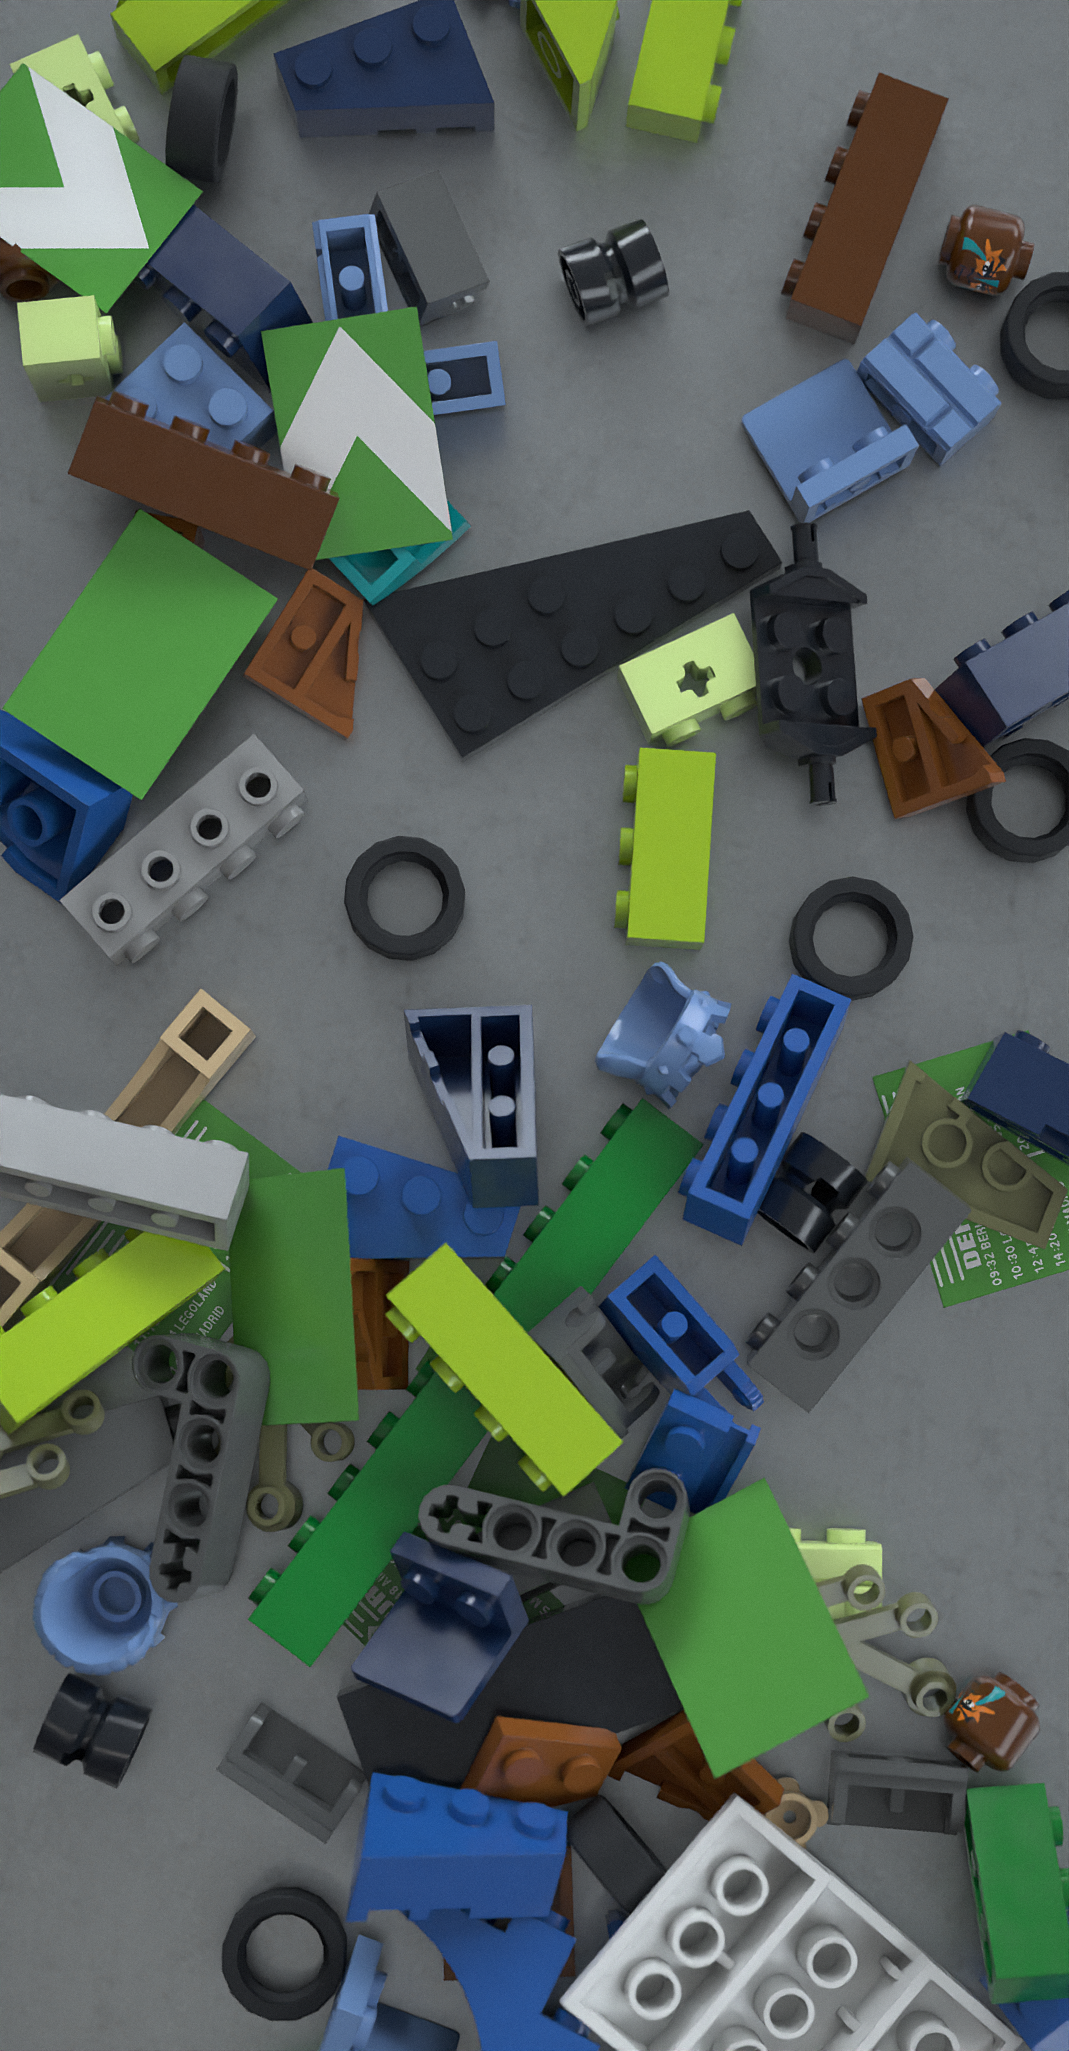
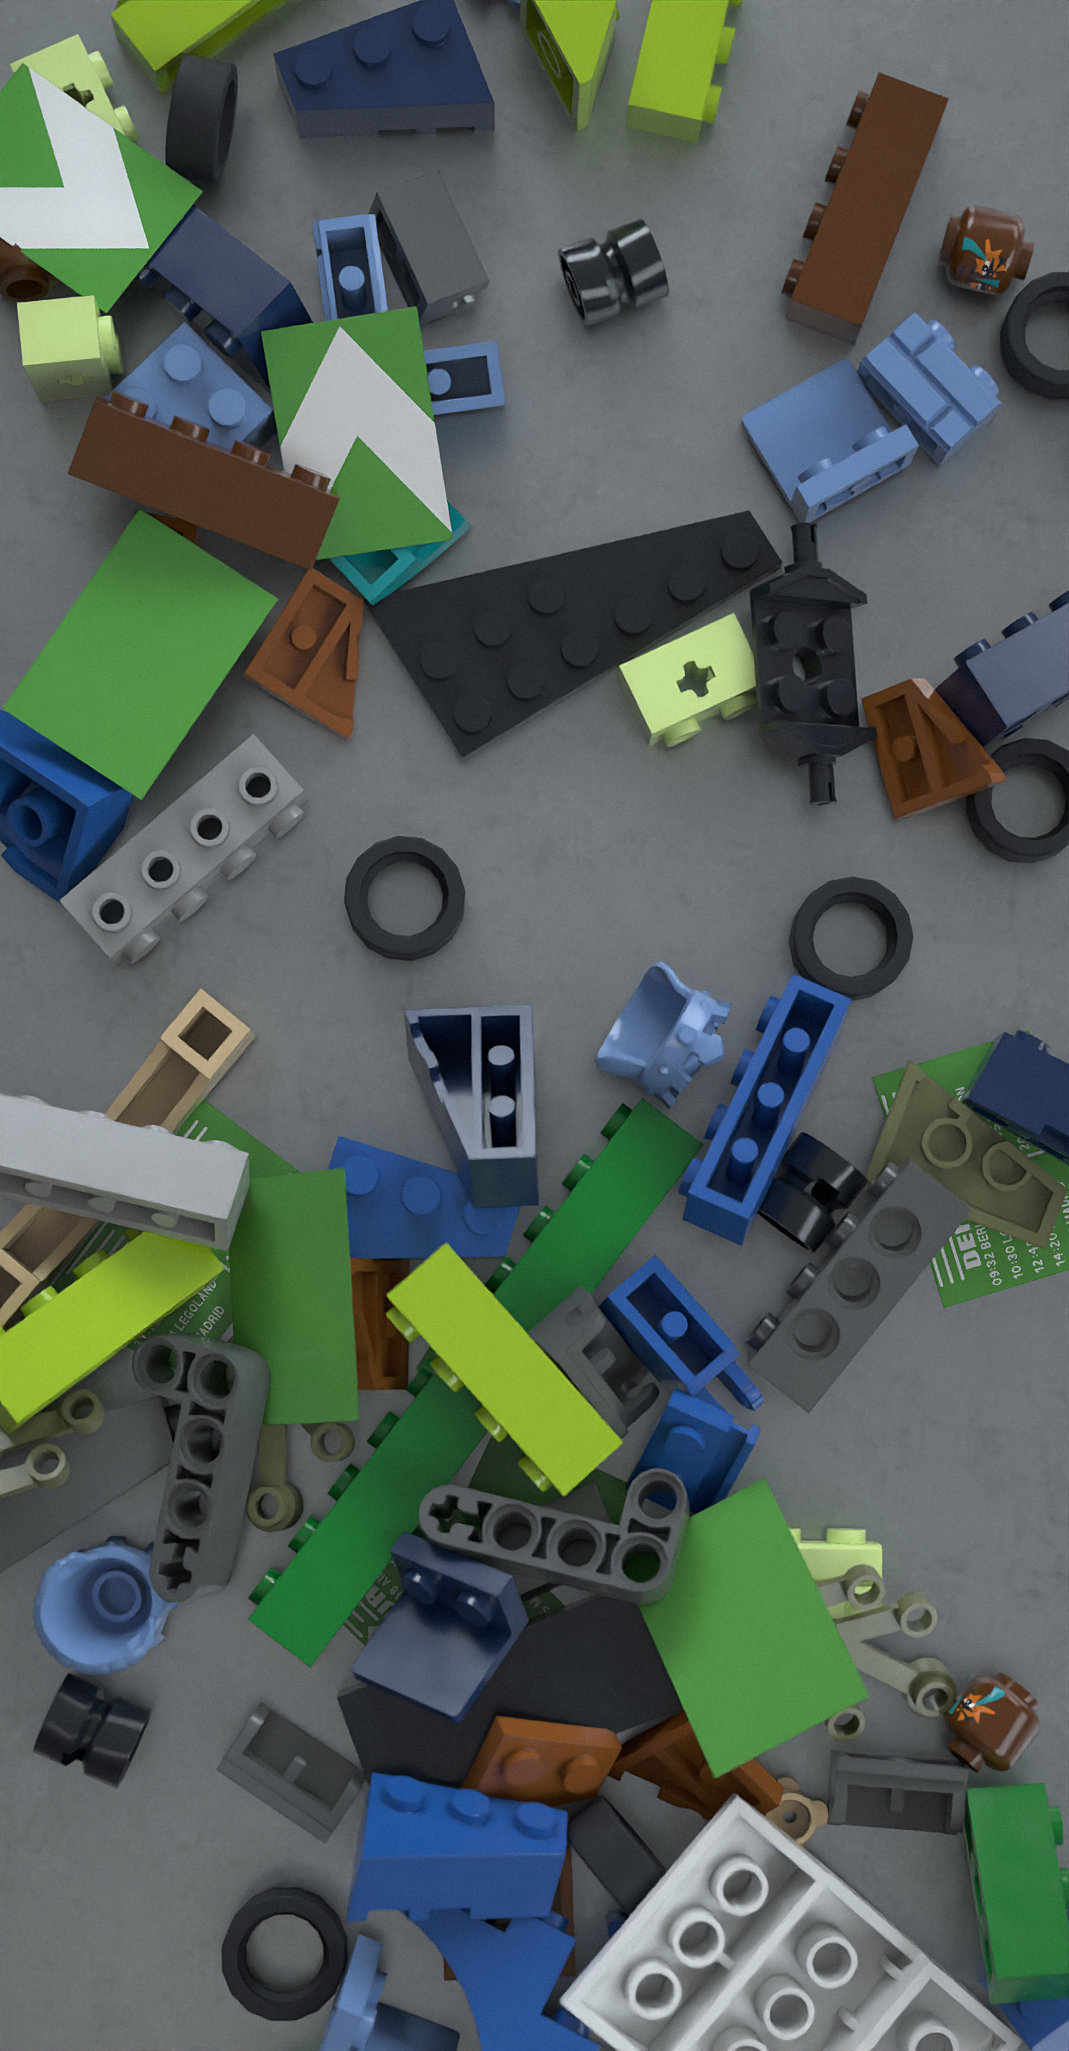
(666, 848): lime brick -> none

